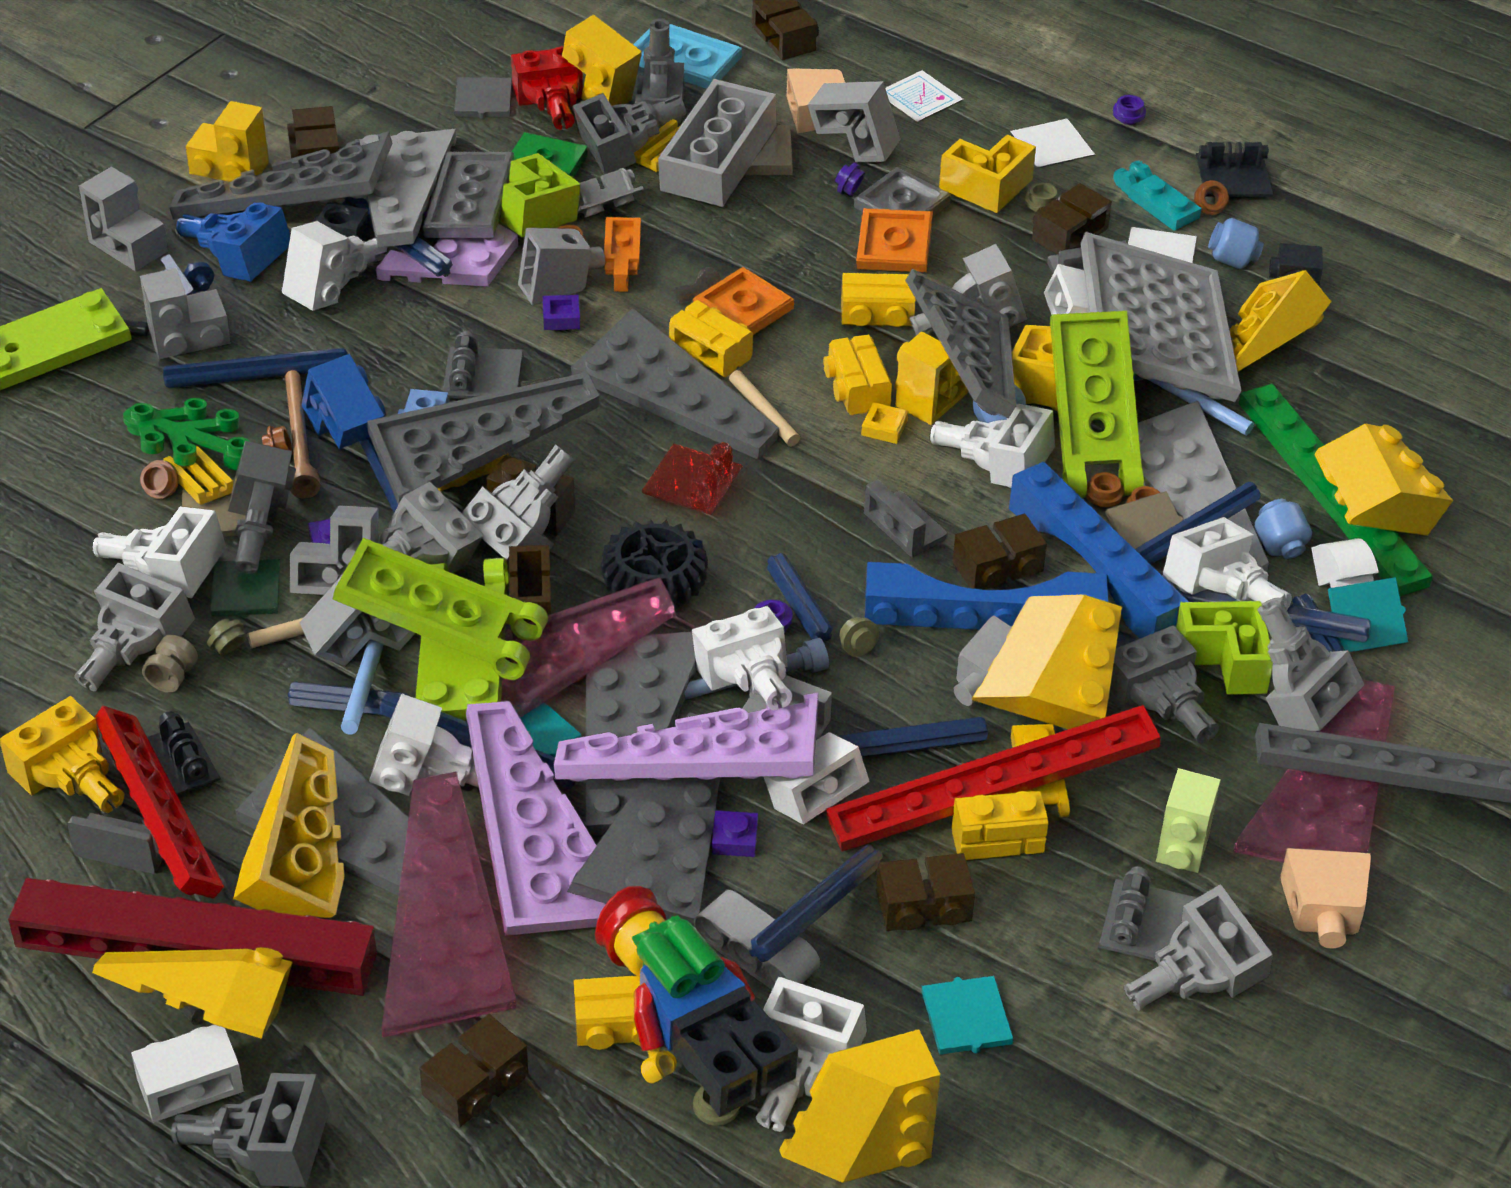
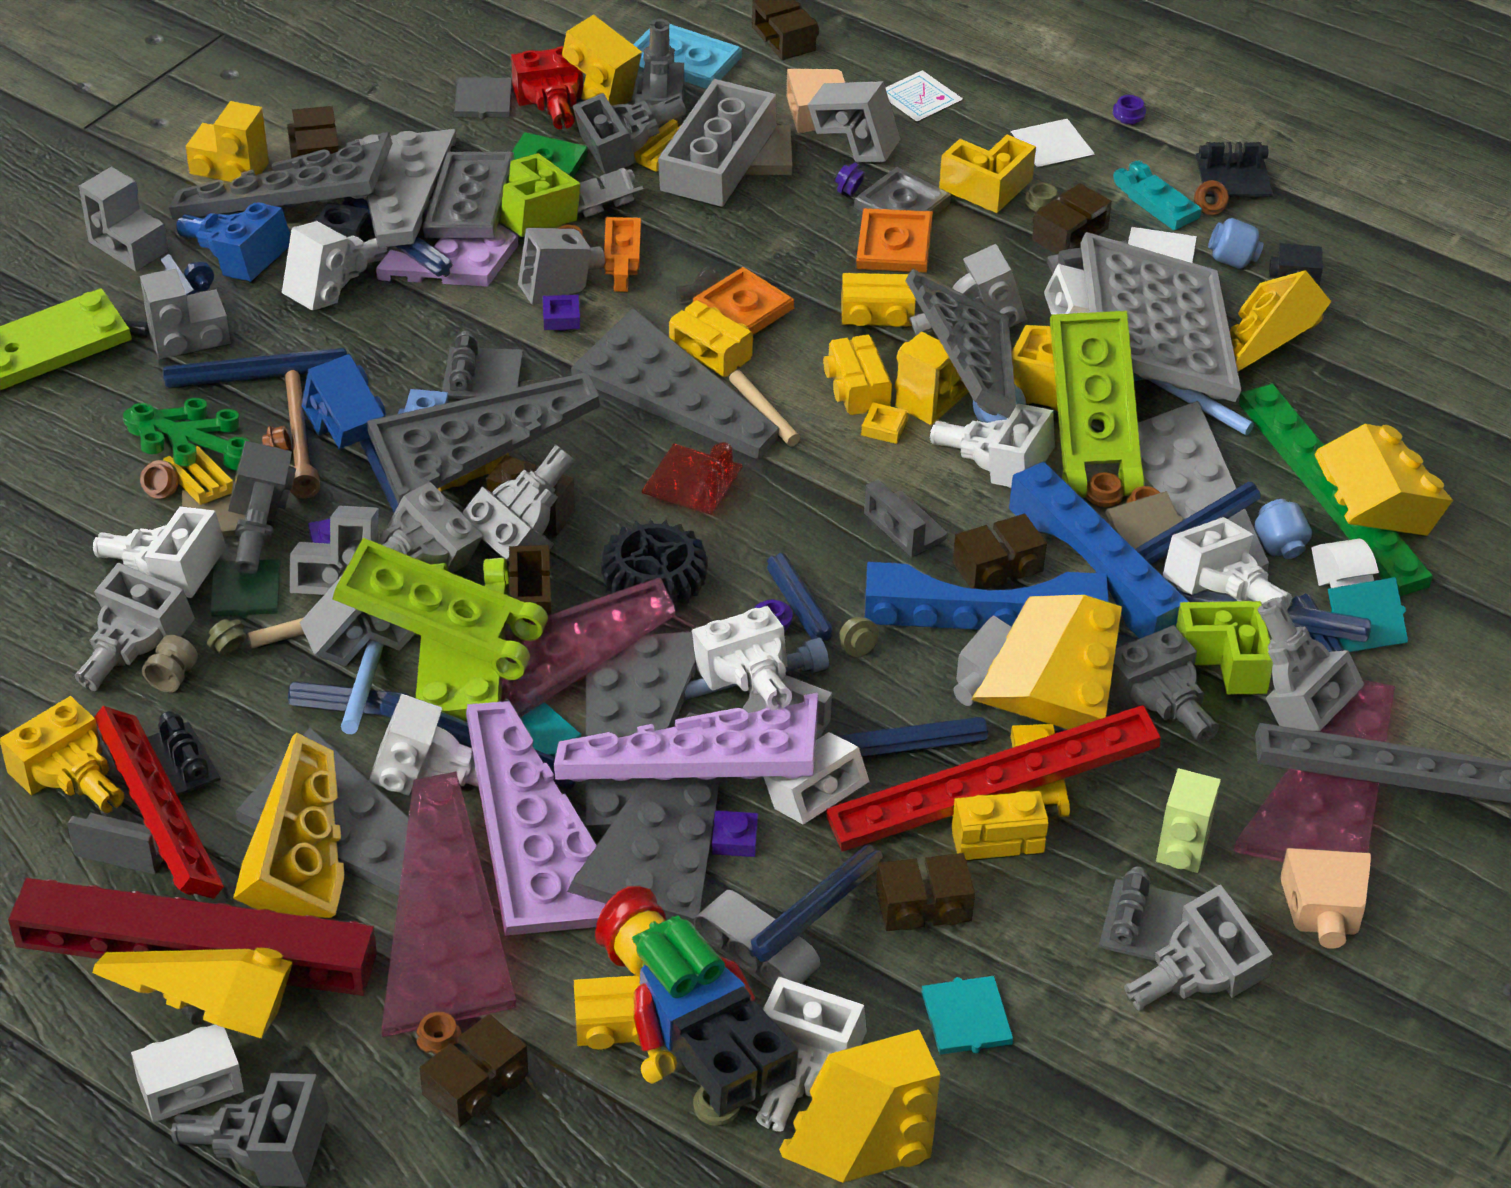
(437, 1025): none -> dark orange plate

